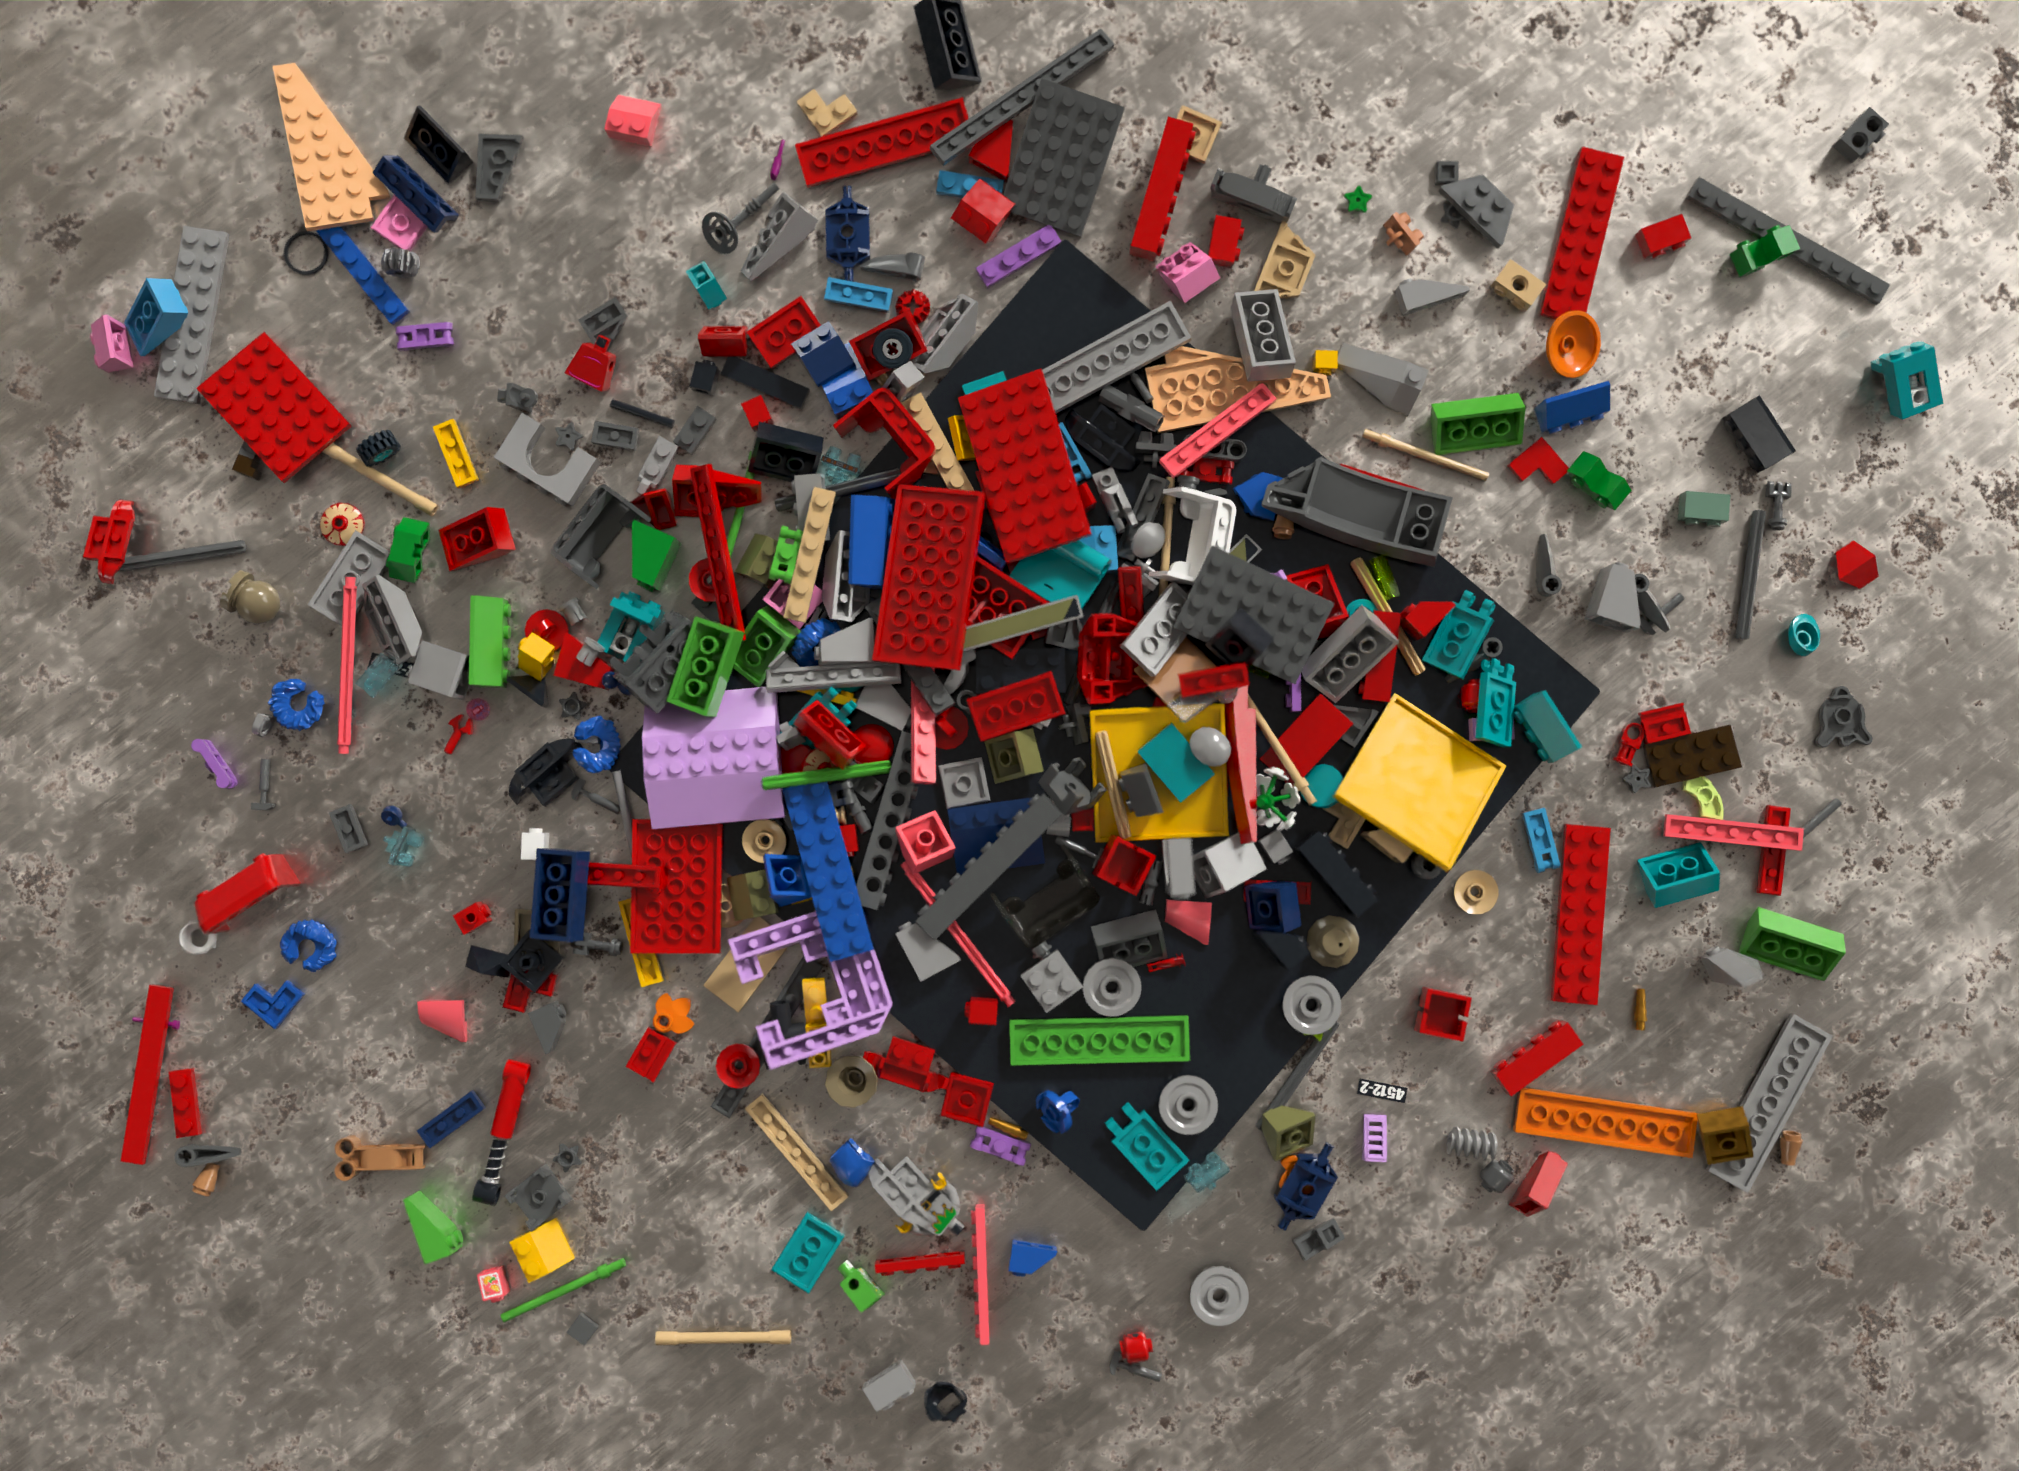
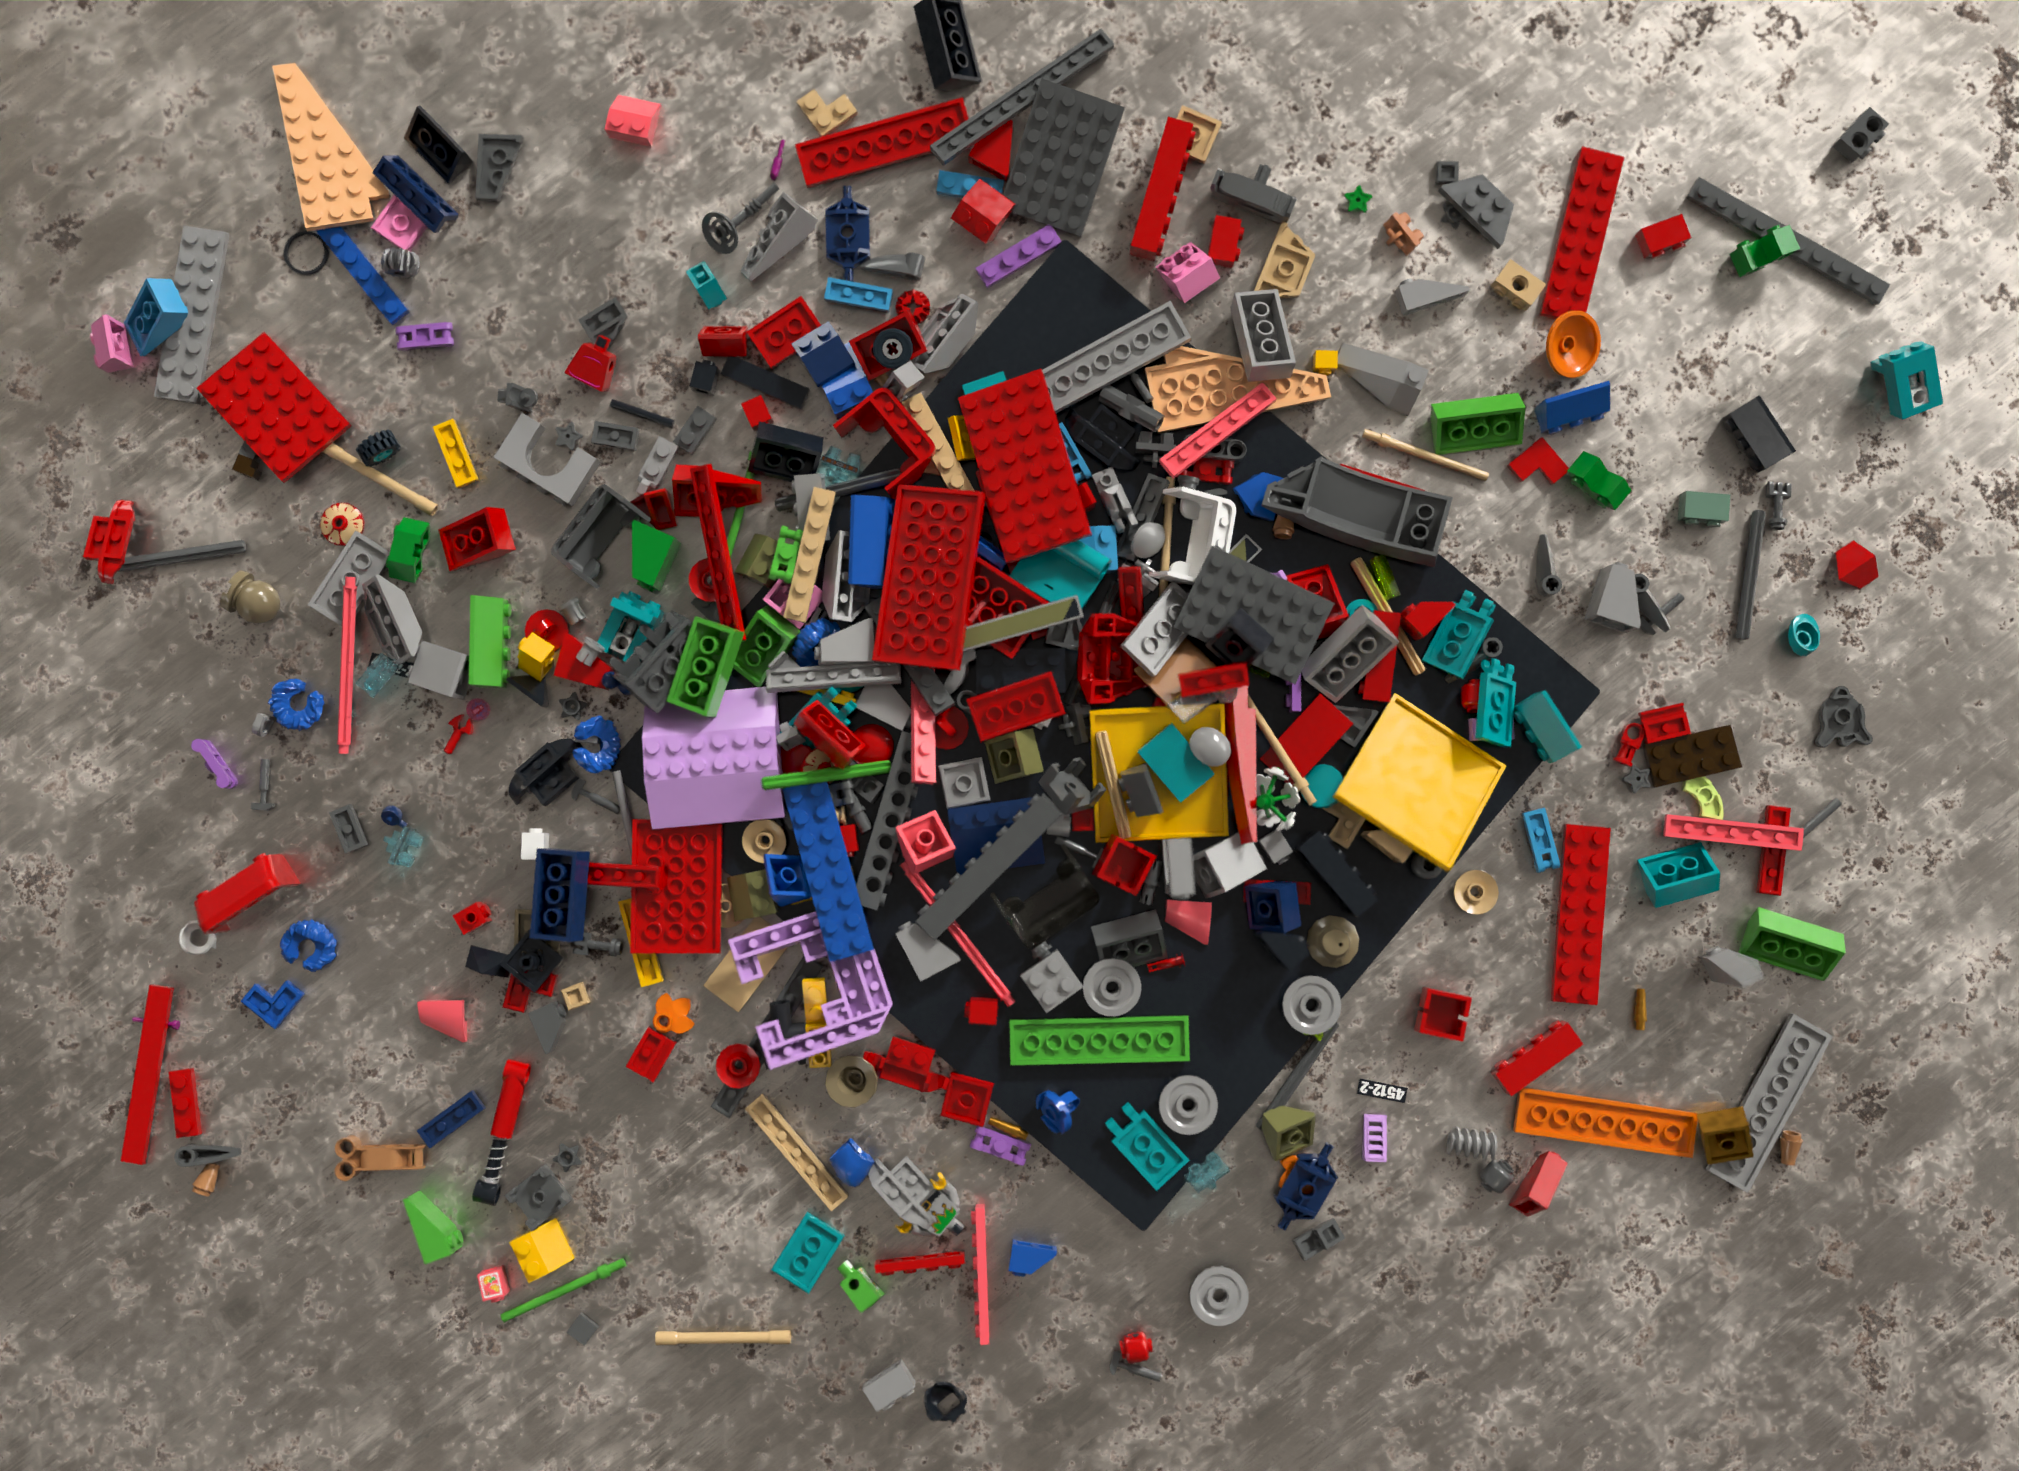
(575, 996): none -> tan tile

